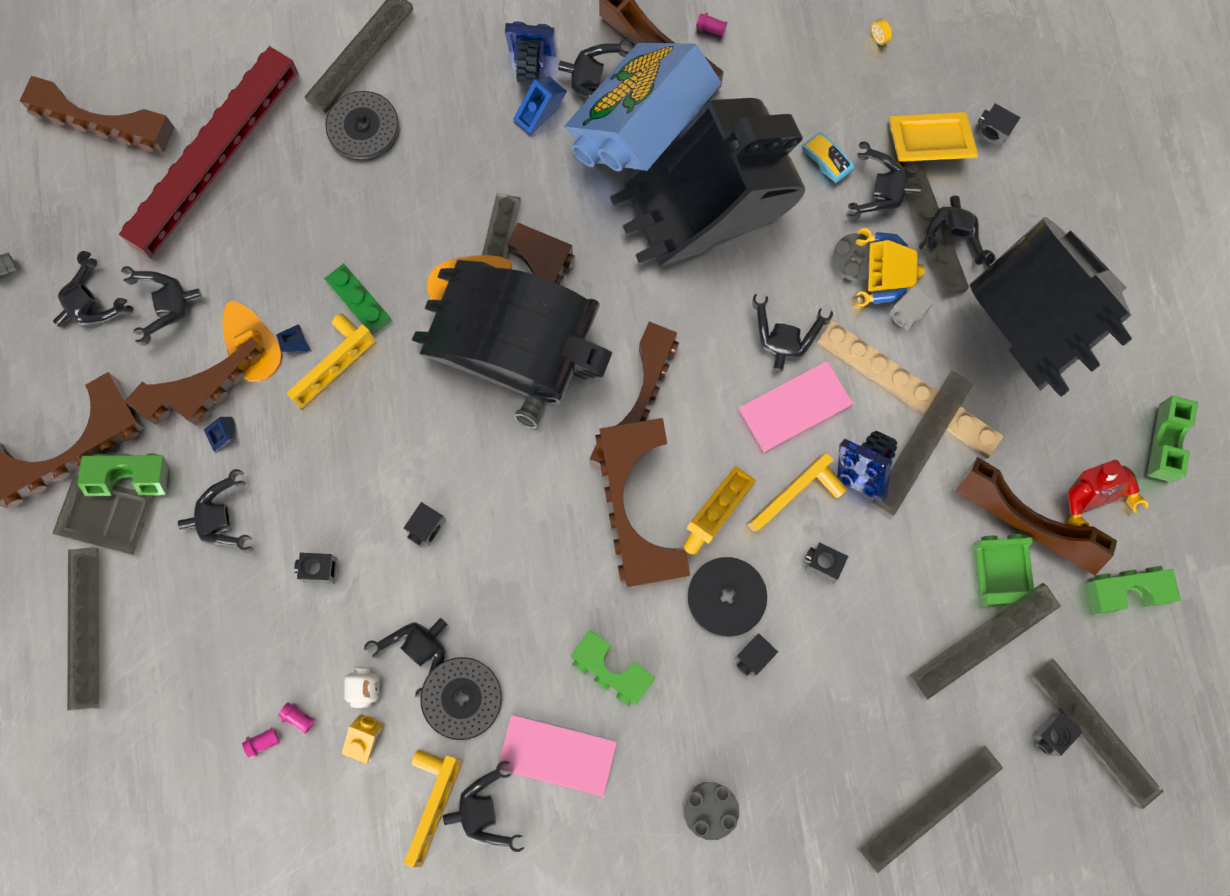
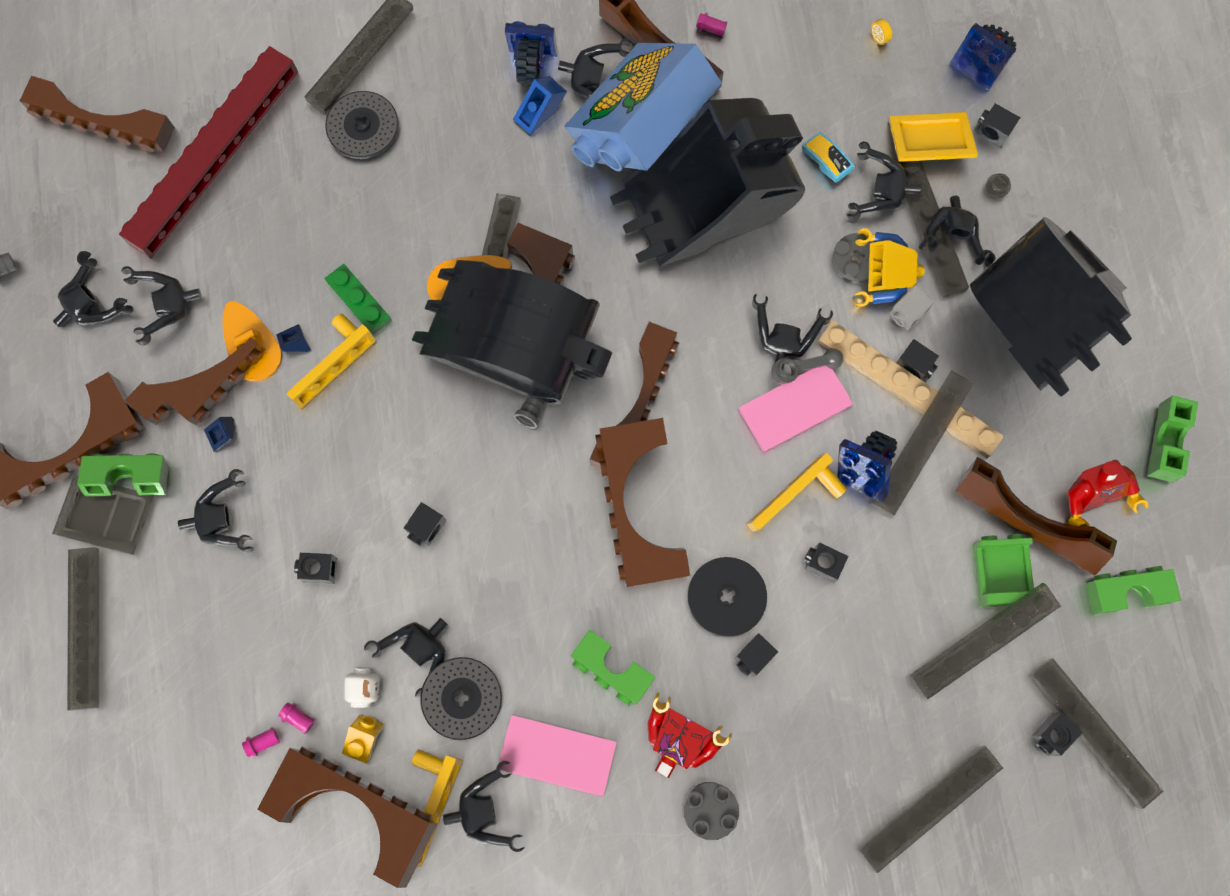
(401, 830): none -> reddish brown arch
(680, 739): none -> red torso
(718, 509): yellow piece -> none
(832, 359): none -> dark grey piece
(918, 360): none -> black brick
(984, 54): none -> clear blue plate
(998, 185): none -> clear smoke plate

